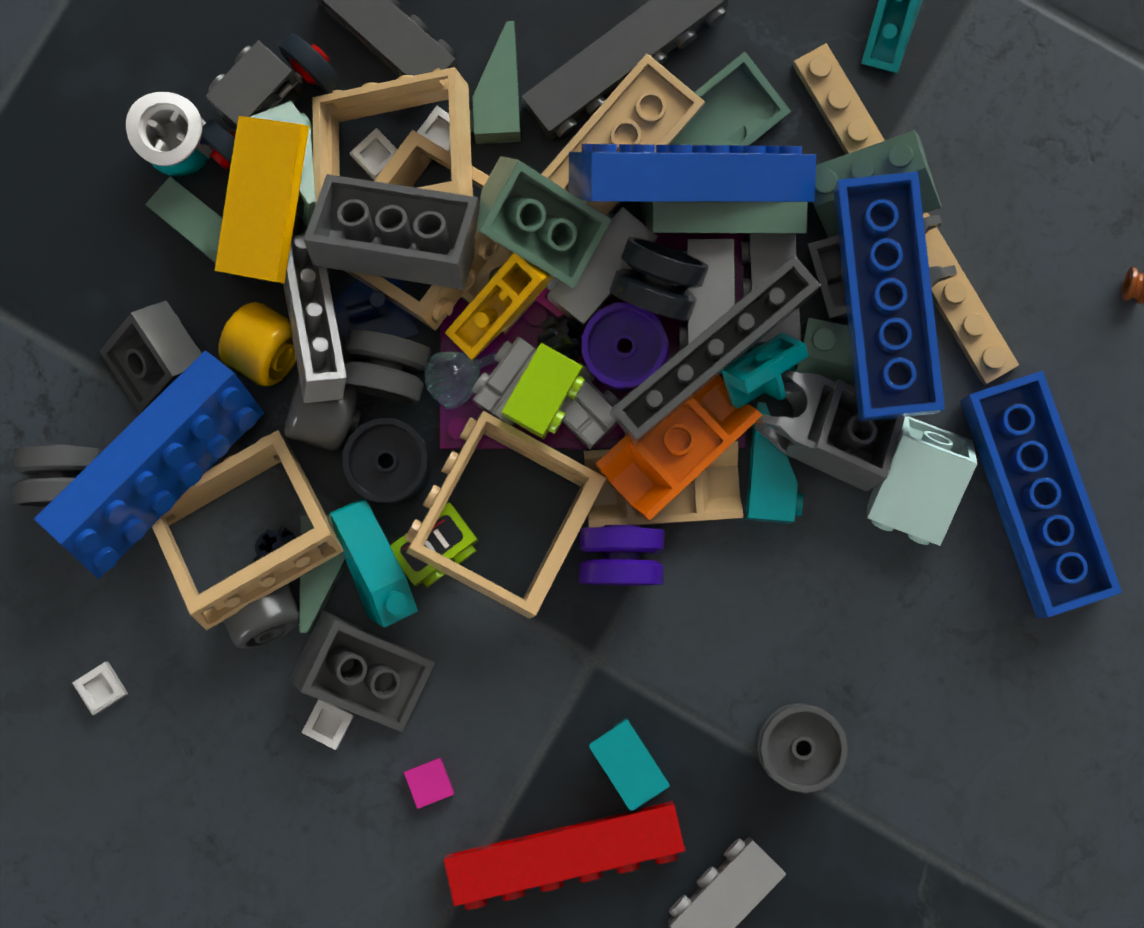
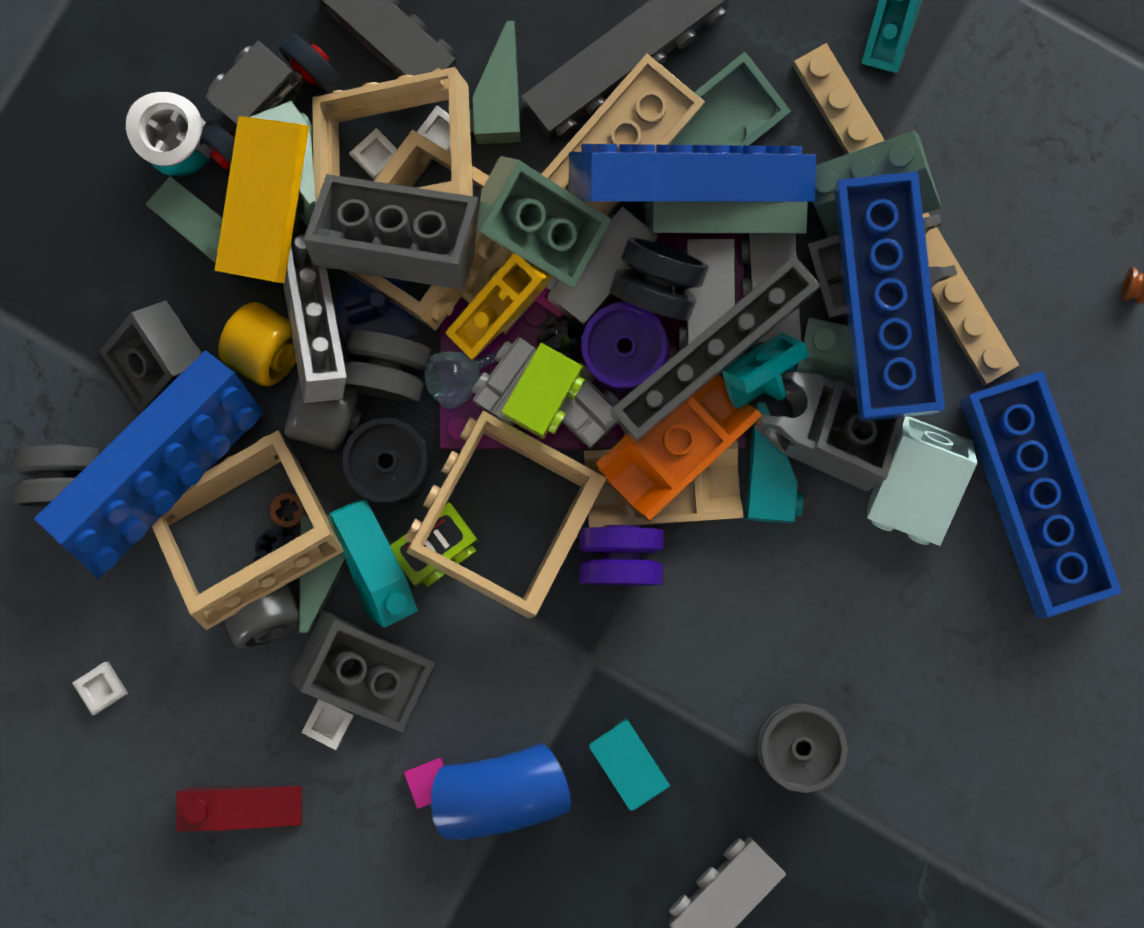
(238, 807): none -> dark red slope
(277, 505): none -> dark orange bush
(499, 794): none -> blue brick
(563, 854): red brick -> none

